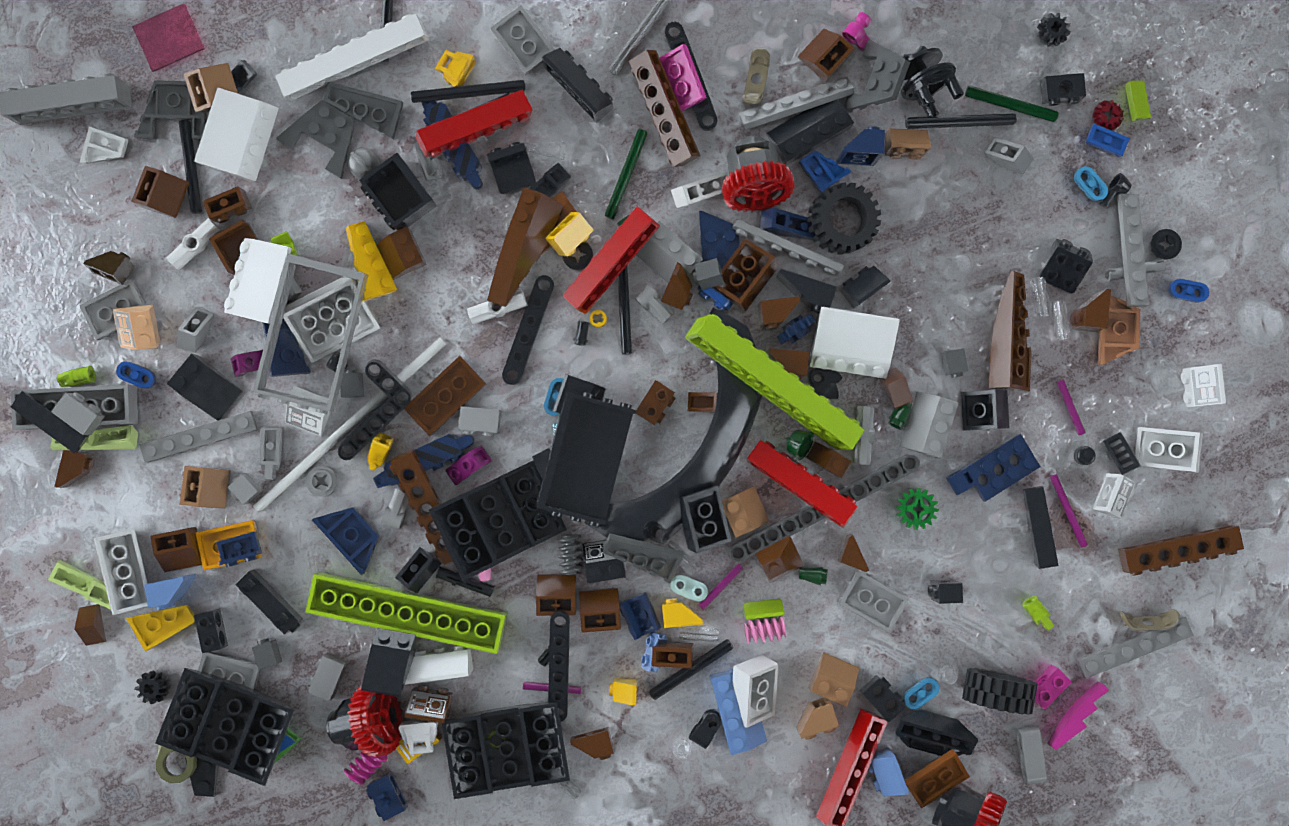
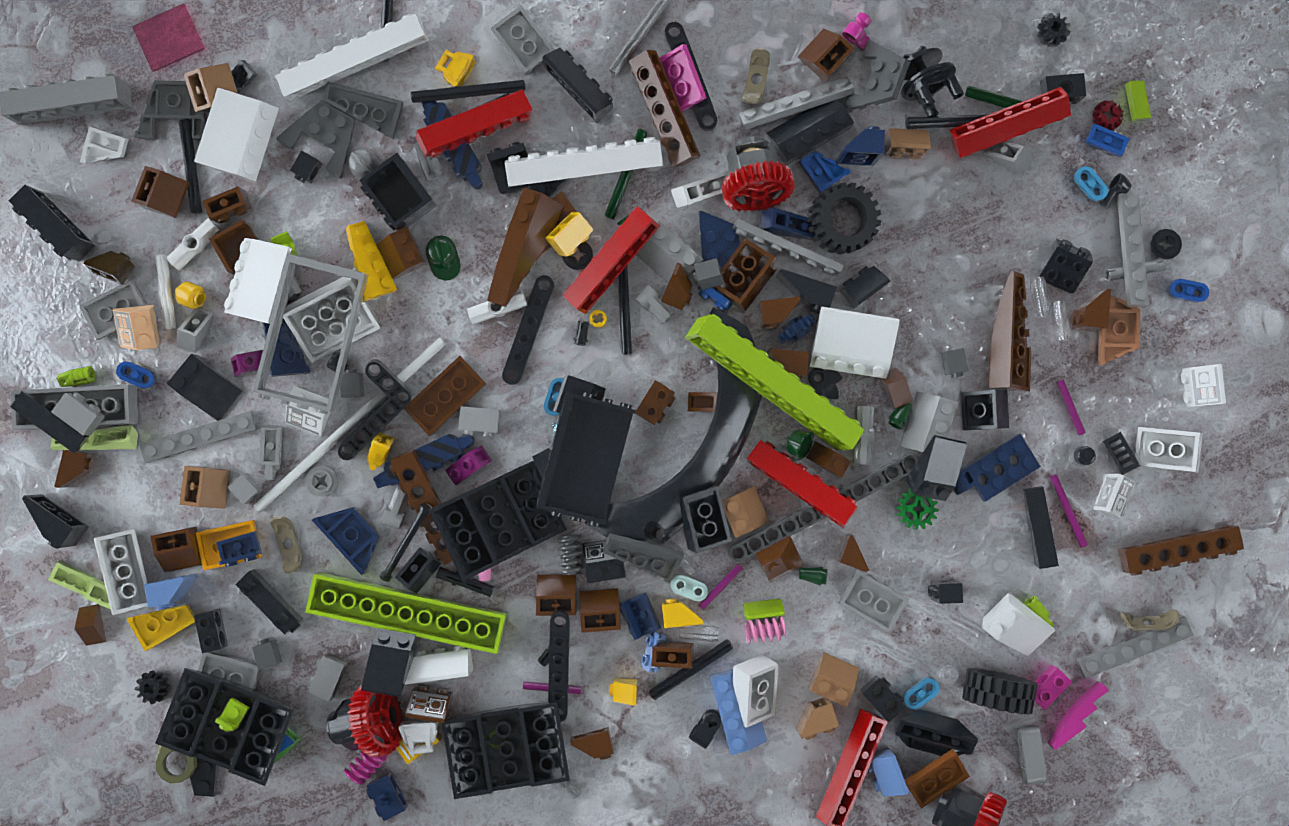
(51, 223): none -> black brick
(54, 522): none -> black slope
(165, 292): none -> white axle
(190, 295): none -> yellow head
(232, 715): none -> lime bracket
(290, 557): none -> dark tan piece
(305, 167): none -> black brick
(386, 575): none -> black bar
(443, 257): none -> dark green piece
(583, 162): none -> white brick
(937, 468): none -> slope
(1010, 122): none -> red brick
(1016, 625): none -> white slope

